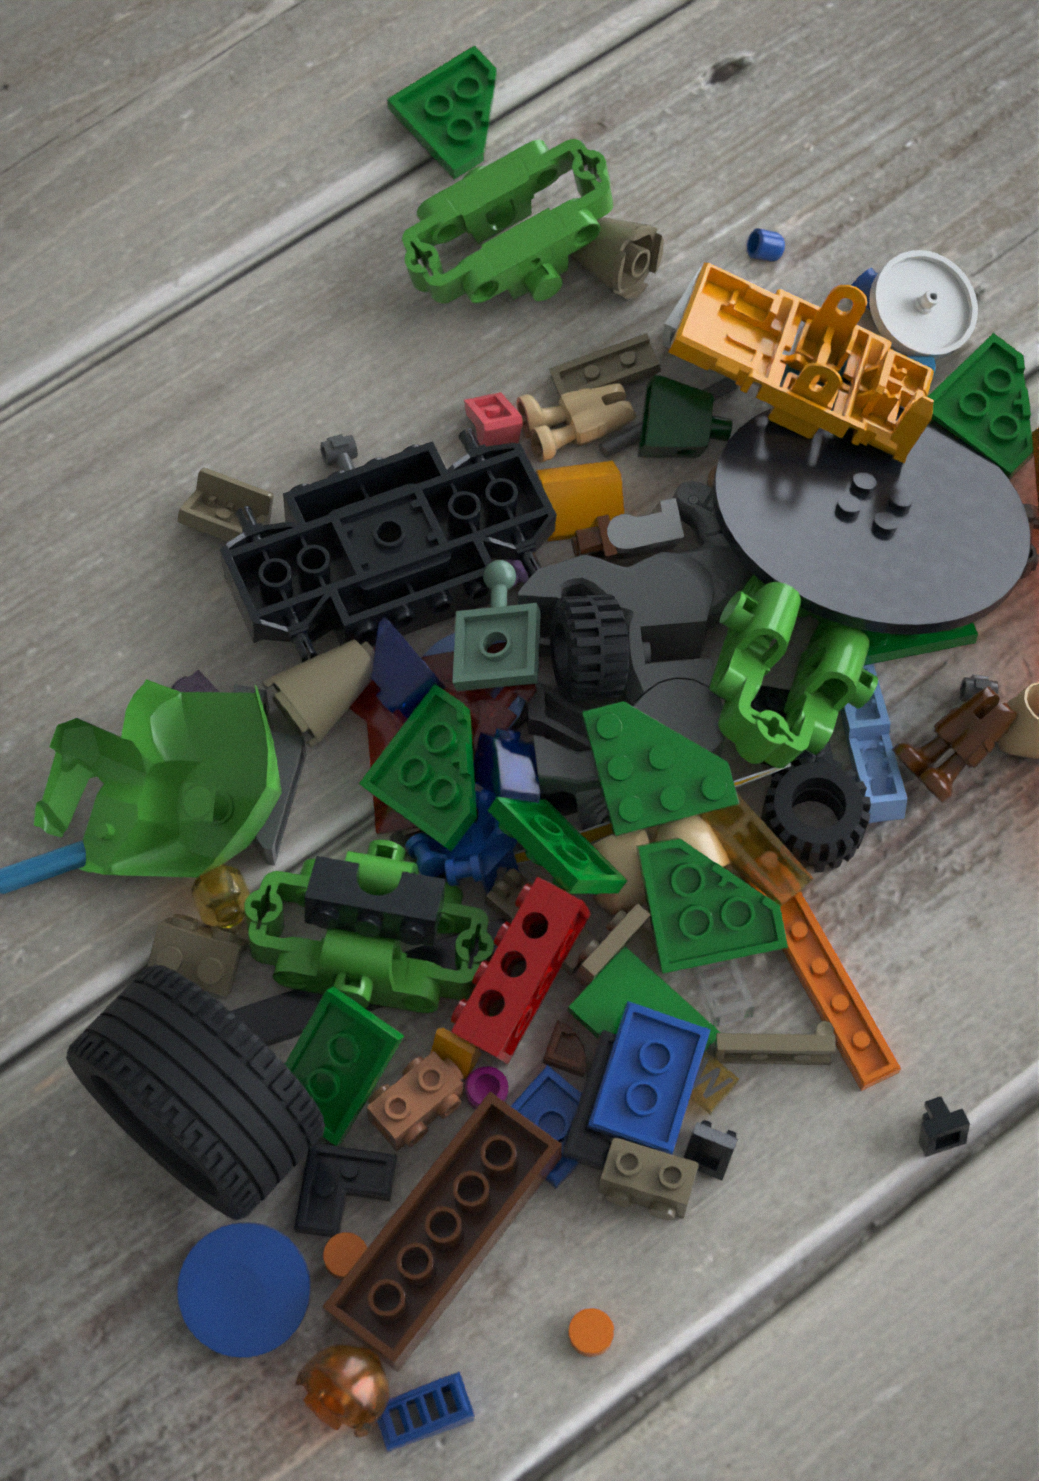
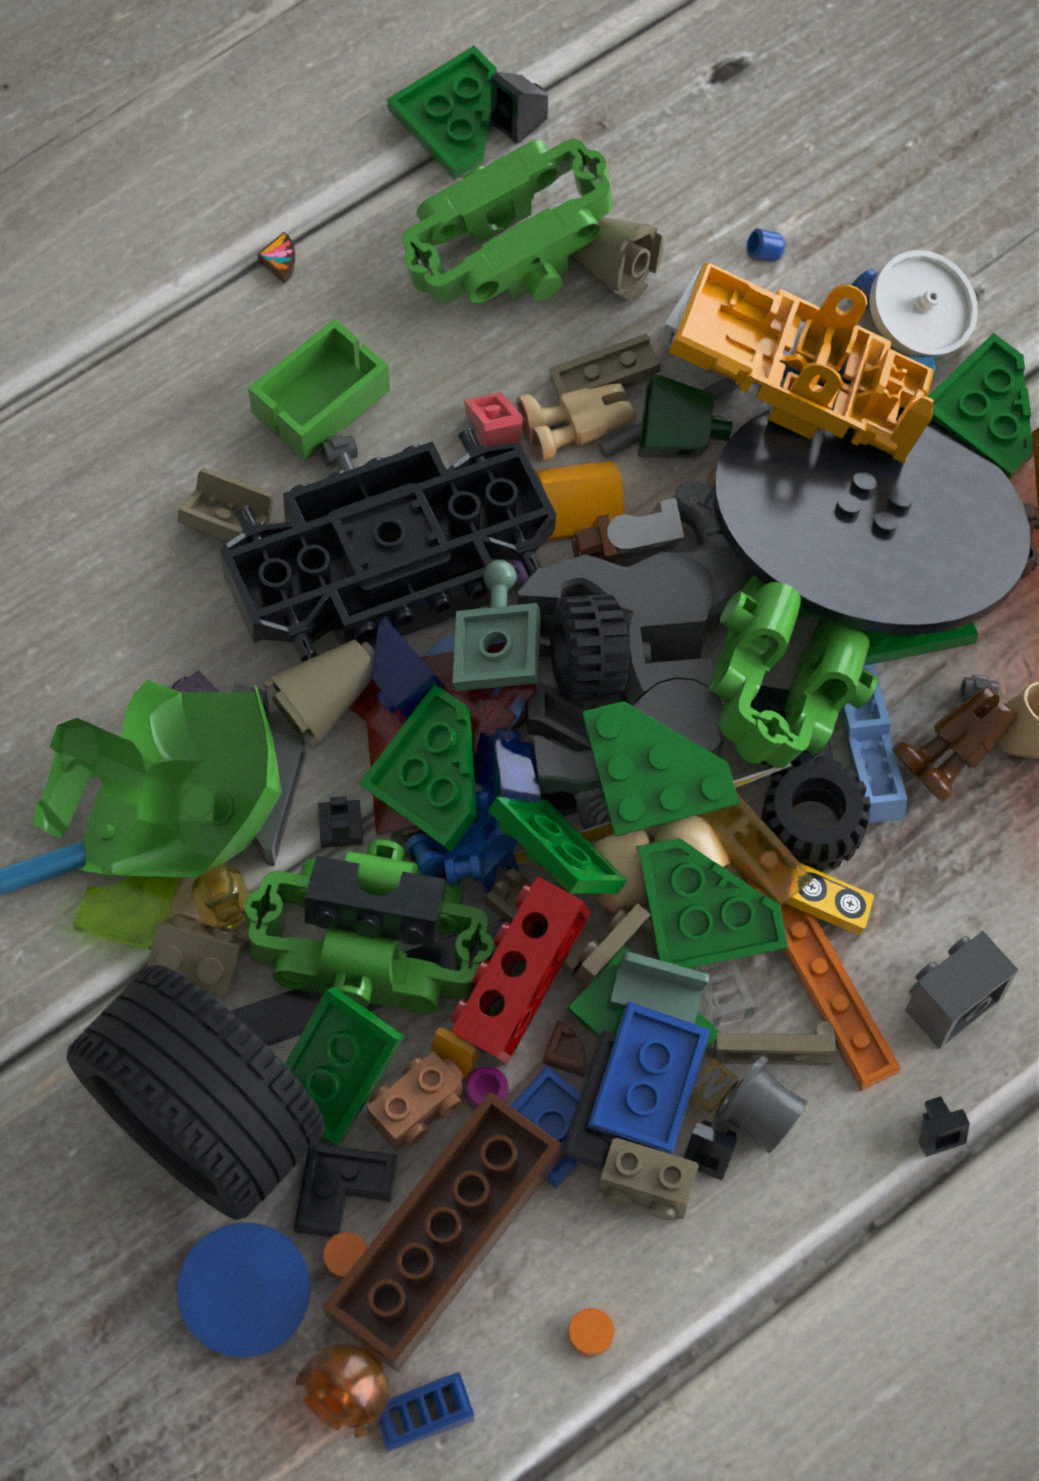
(128, 909): none -> clear neon green tile
(279, 257): none -> tile
(319, 388): none -> bright green piece
(340, 822): none -> black tile
(517, 105): none -> black slope
(657, 986): none -> sand green panel
(761, 1107): none -> dark grey piece
(834, 902): none -> tile
(960, 988): none -> dark grey brick

